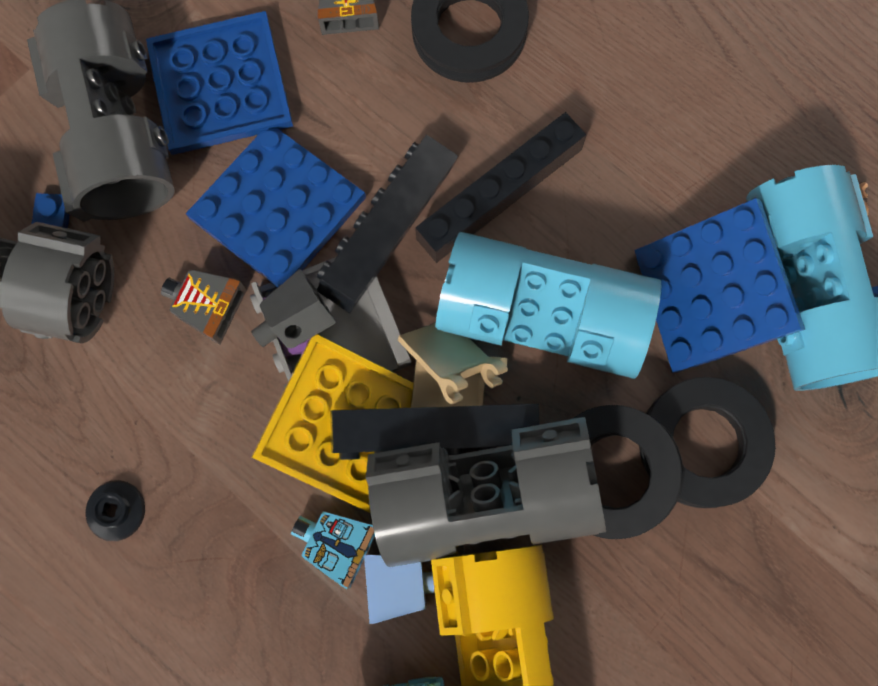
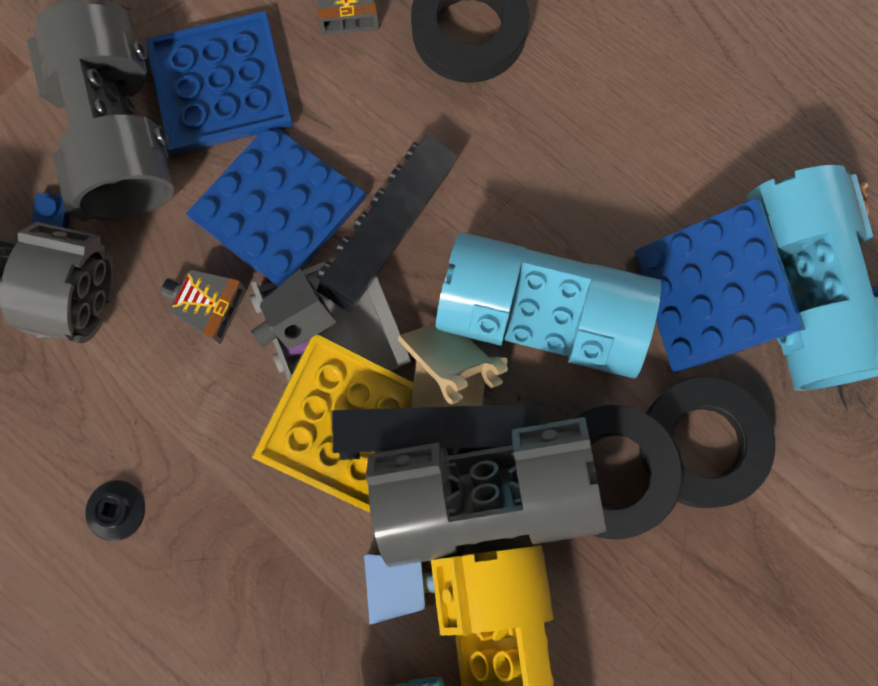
(335, 545): torso -> none
(501, 186): black brick -> none

